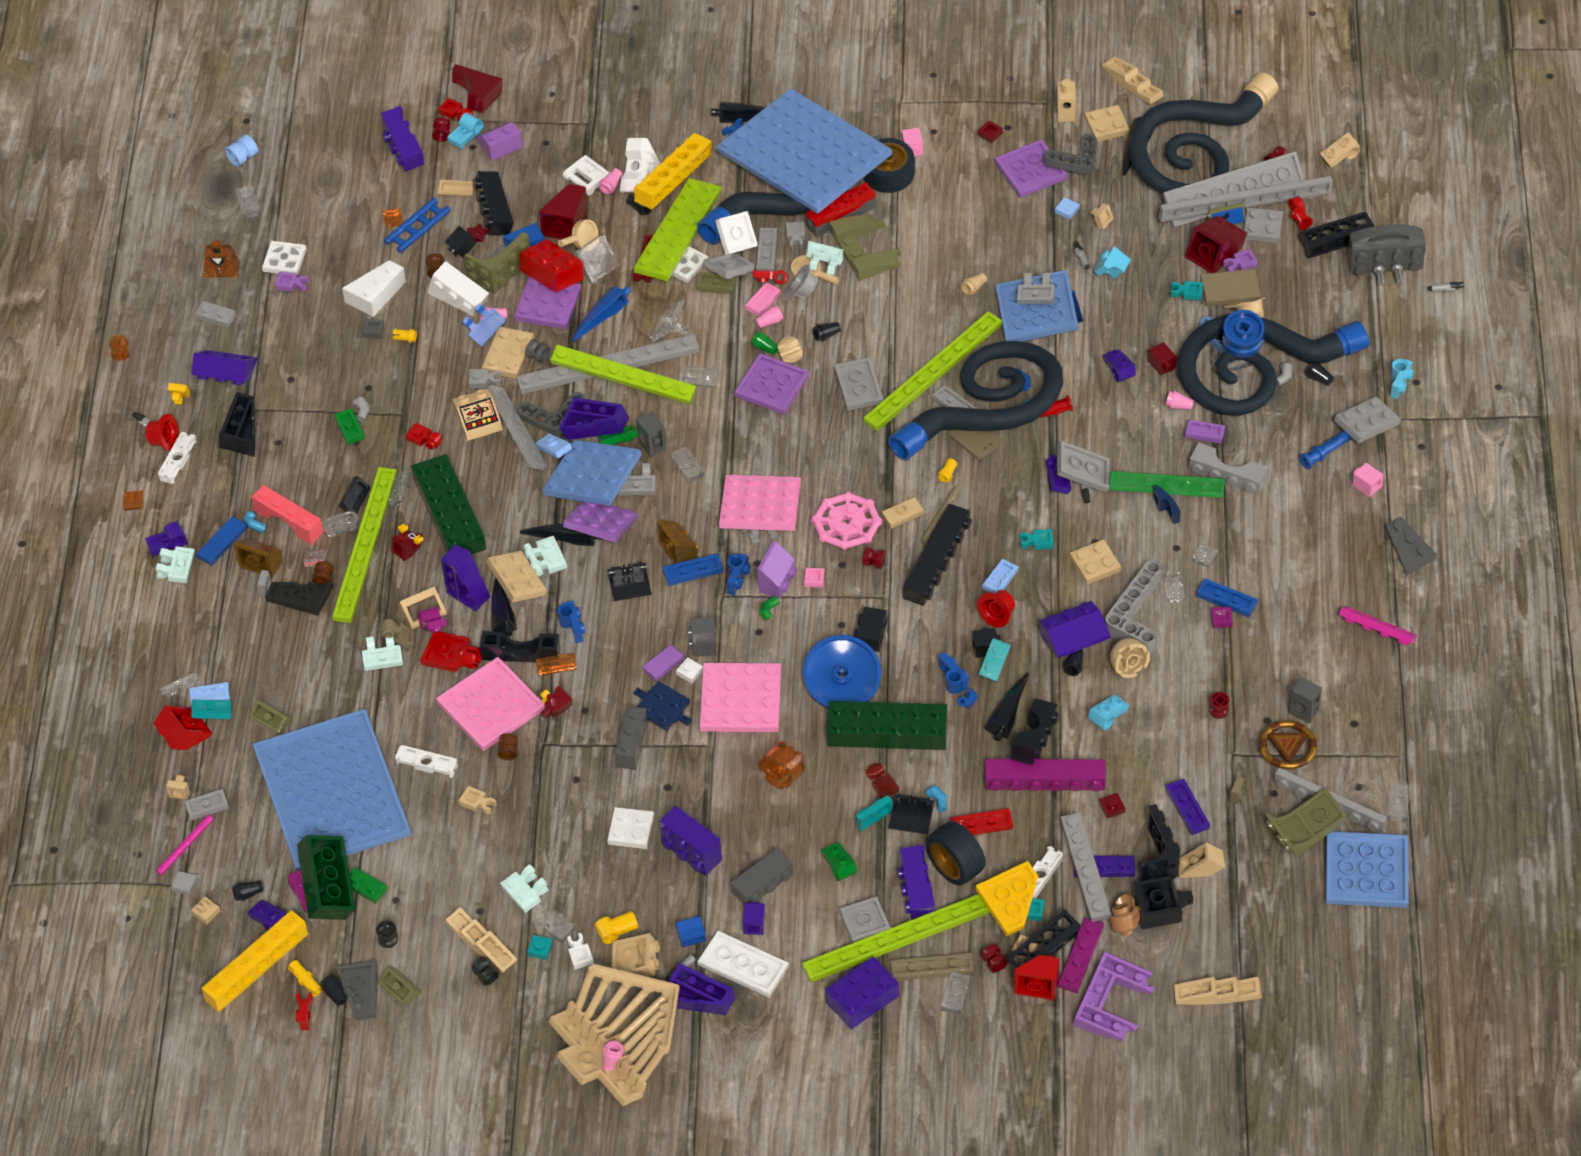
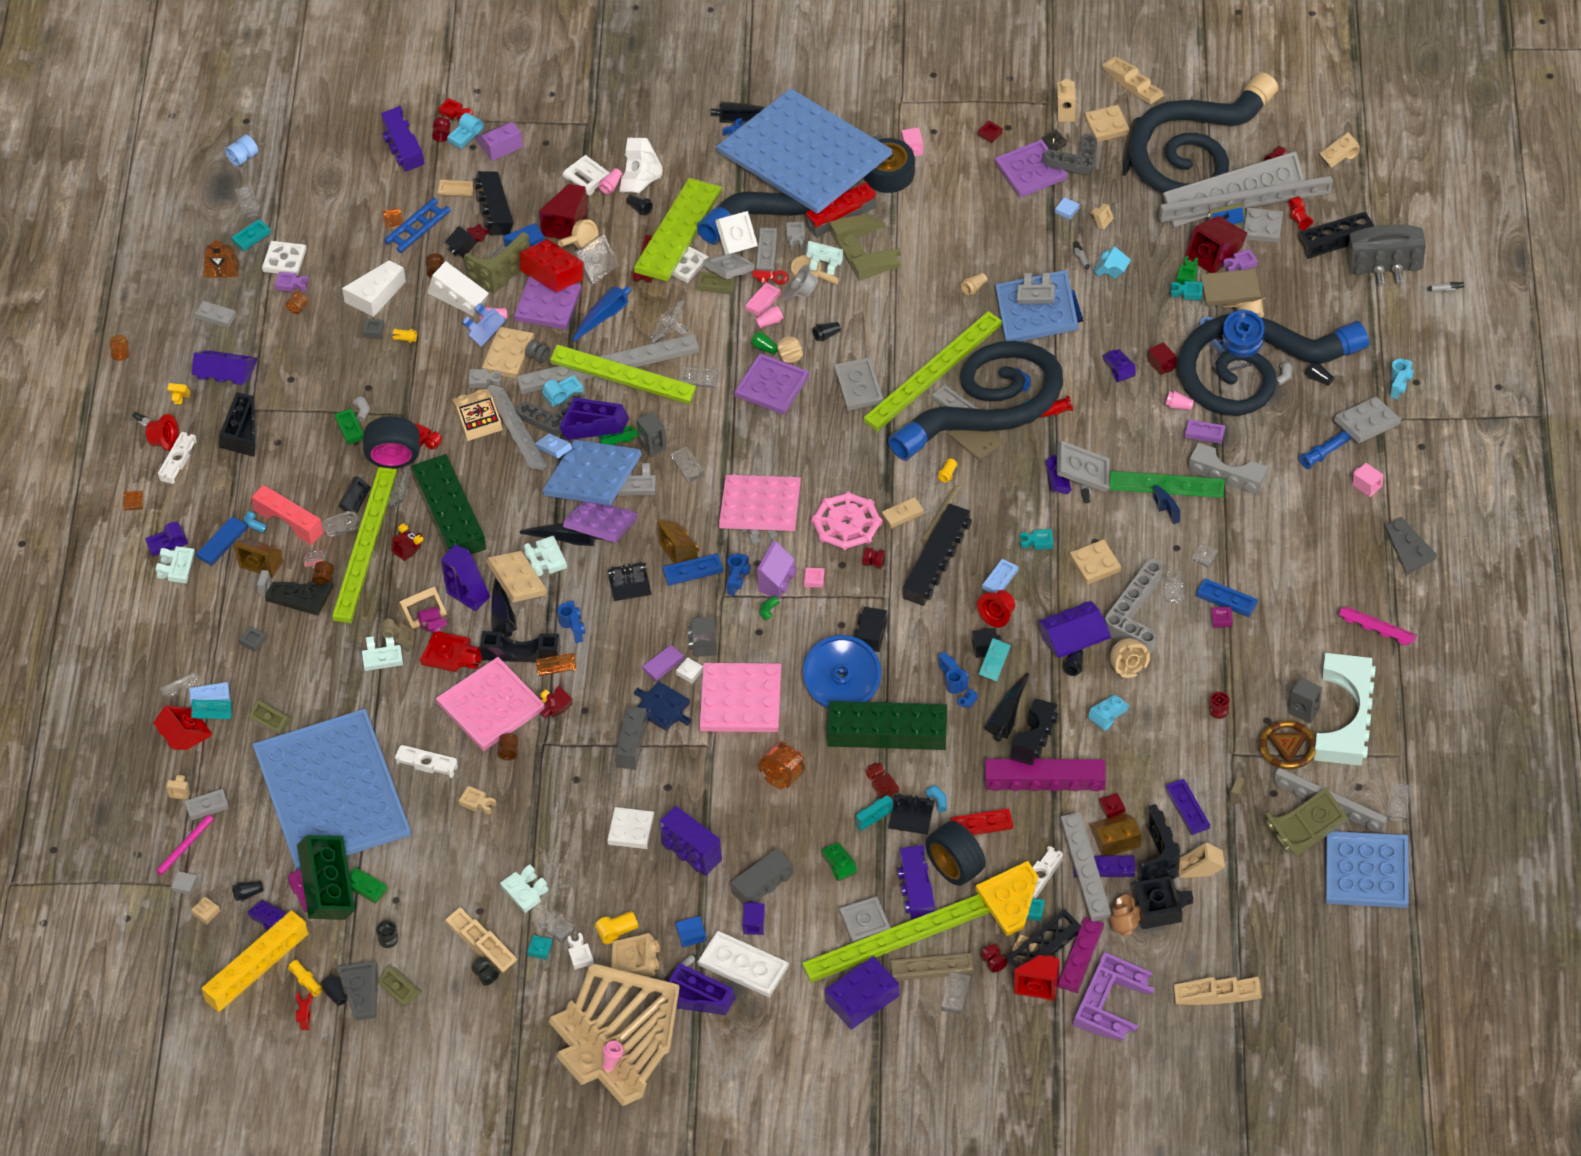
(251, 235): none -> teal plate
(252, 639): none -> dark grey plate
(297, 302): none -> clear orange wheel
(391, 442): none -> black wheel
(481, 87): dark red arch -> none
(559, 392): none -> medium azure plate
(672, 171): yellow brick -> none
(1054, 140): none -> clear smoke plate
(1116, 834): none -> pearl gold slope
(1188, 271): none -> green plate
(1347, 744): none -> light aqua arch

